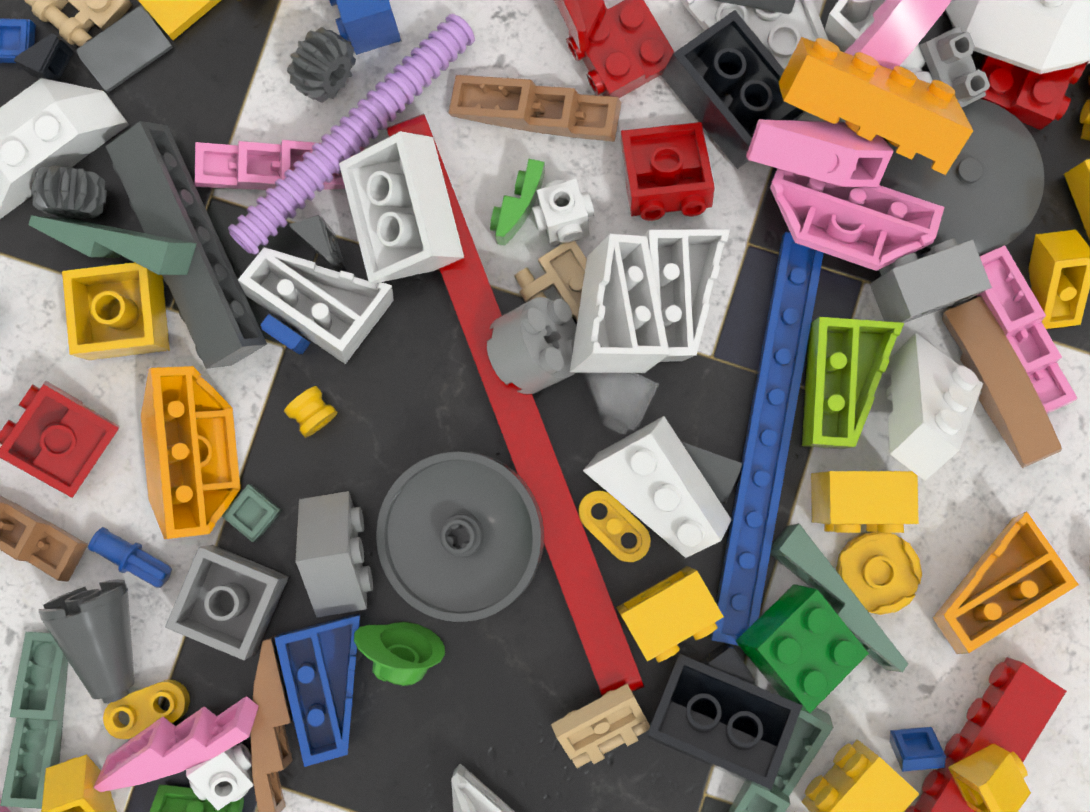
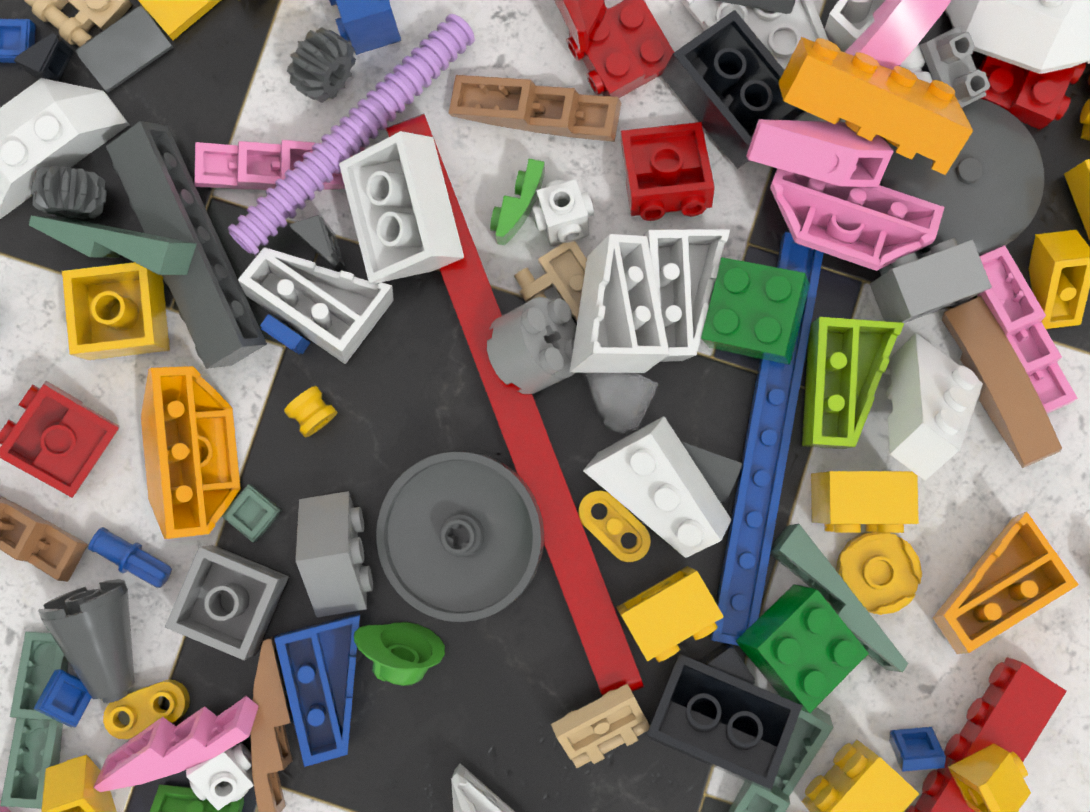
(63, 698): none -> blue tile
(756, 310): none -> green brick

